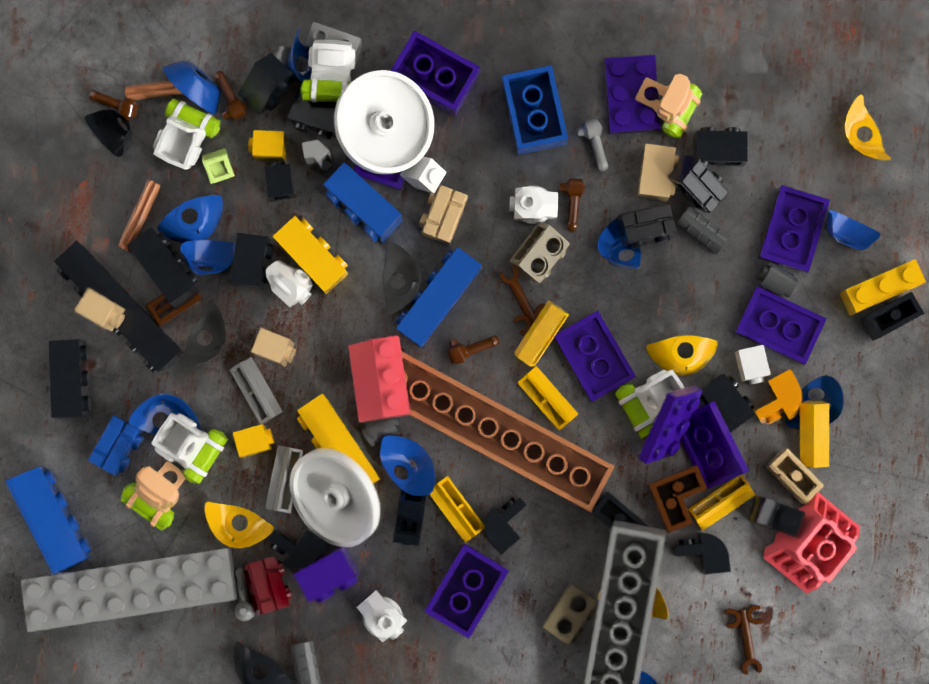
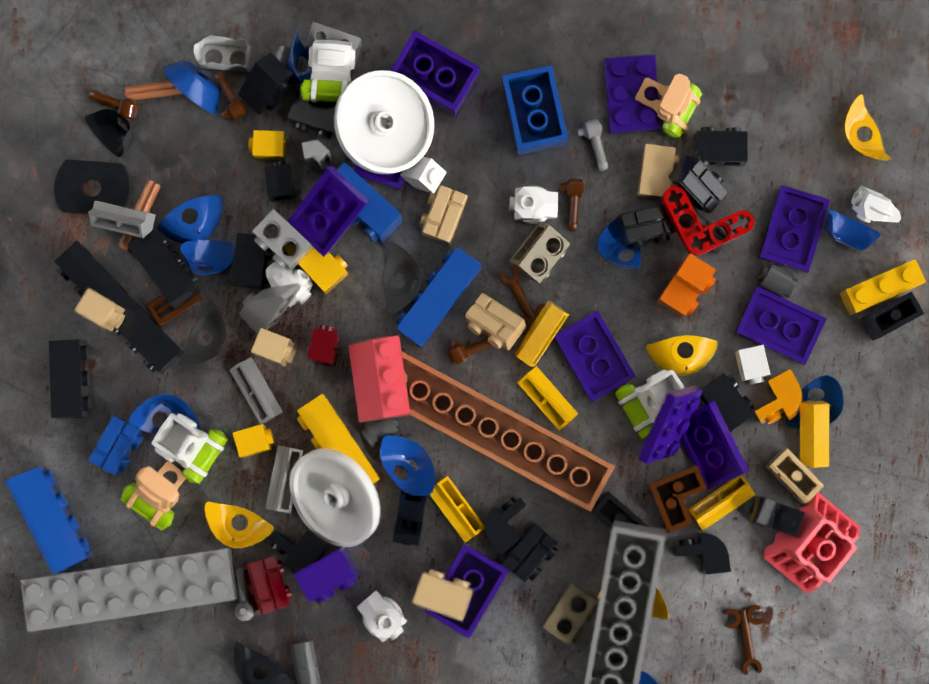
(75, 173): none -> black piece
(121, 219): none -> light grey piece
(183, 134): white piece -> none
(217, 166): yellowish green slope -> none
(220, 44): none -> white piece
(267, 306): none -> light grey slope
(285, 236): none -> light grey brick
(324, 346): none -> dark red brick
(328, 211): none -> dark purple plate
(443, 595): none -> tan brick
(495, 322): none -> tan brick
(530, 552): none -> black brick
(687, 283): none -> orange brick
(696, 230): none -> red beam
(874, 206): none -> white hand

